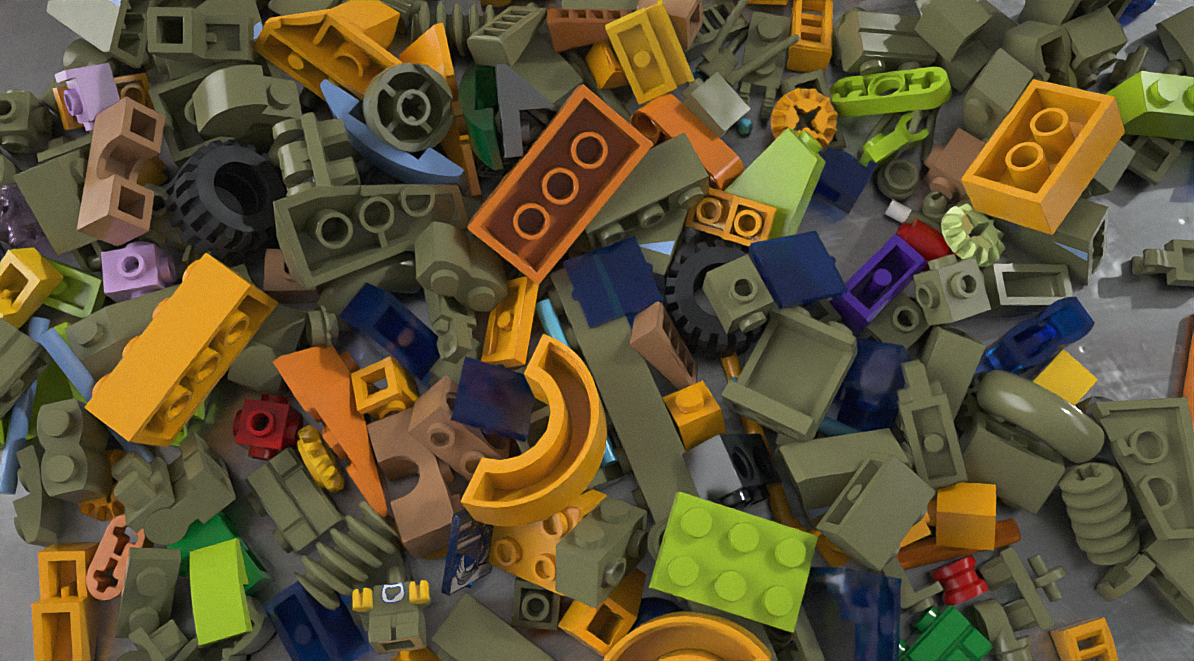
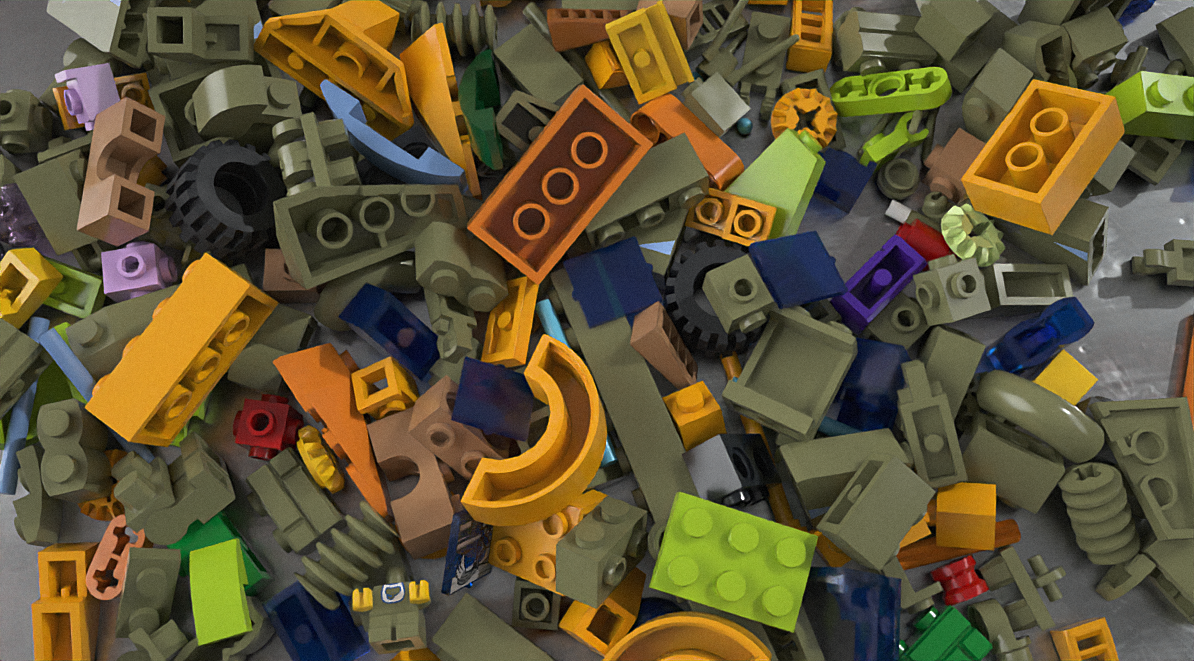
(320, 327): olive plate -> none
(408, 107): olive cylinder -> none
(505, 35): olive slope -> none
(513, 96): dark grey slope -> none

